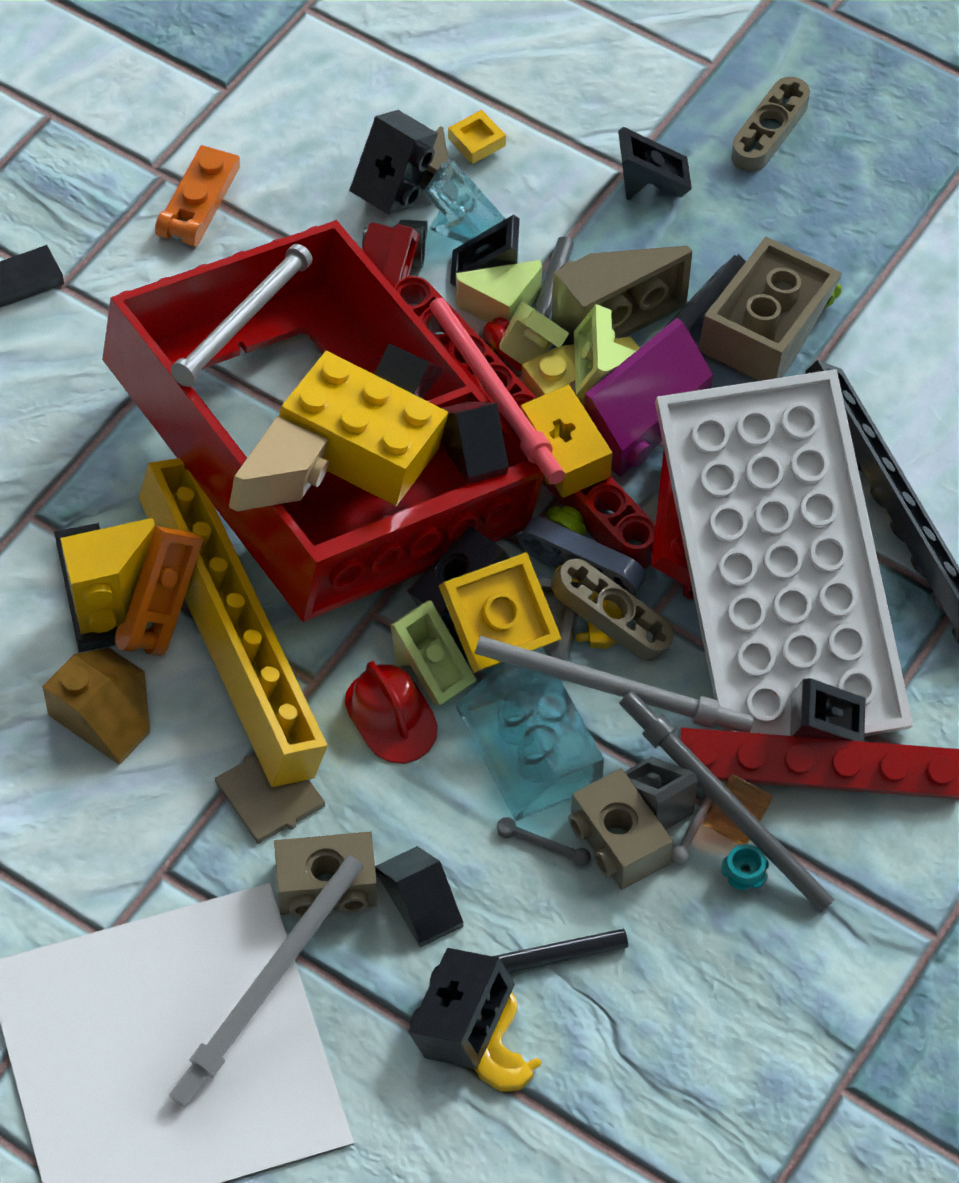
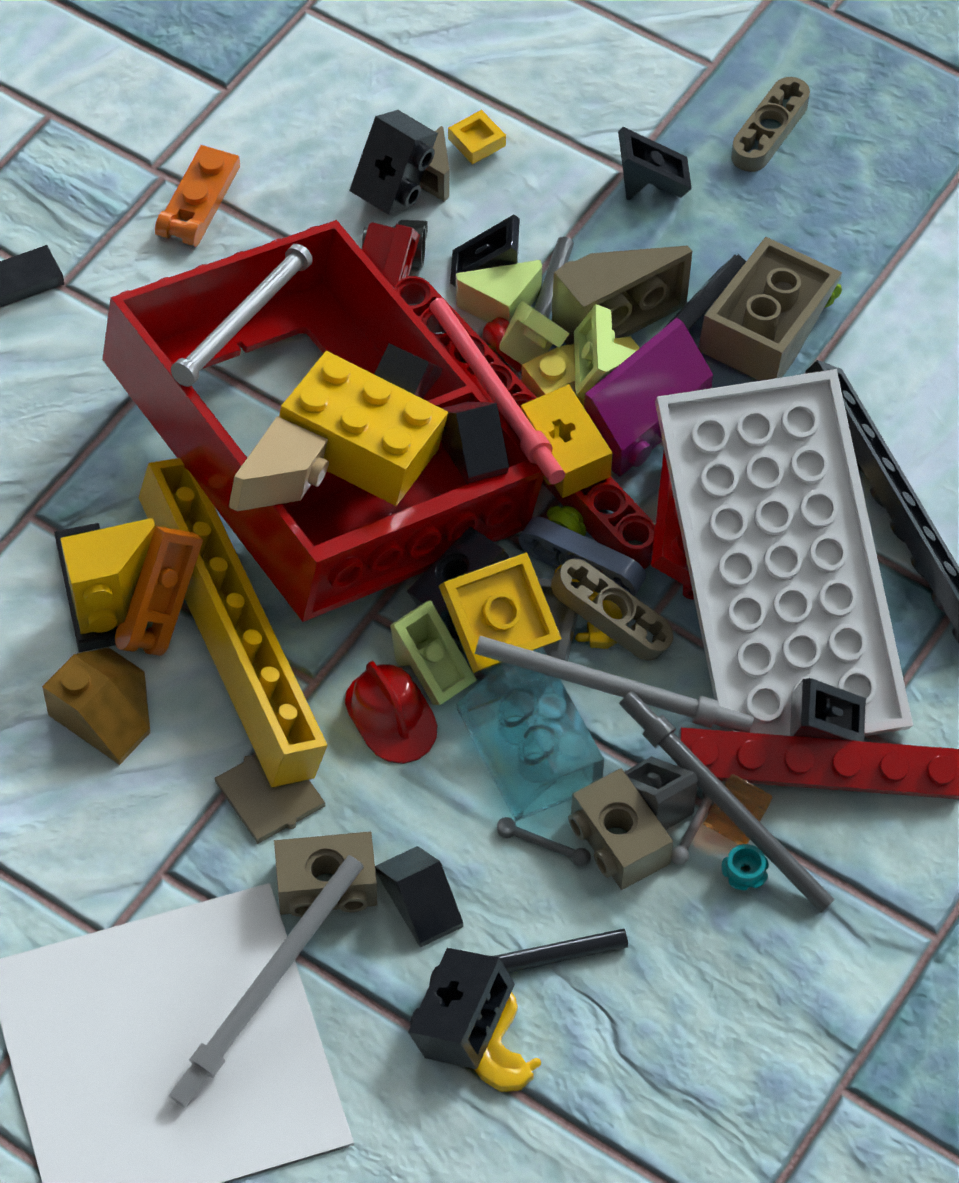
(461, 204): clear light blue slope -> none

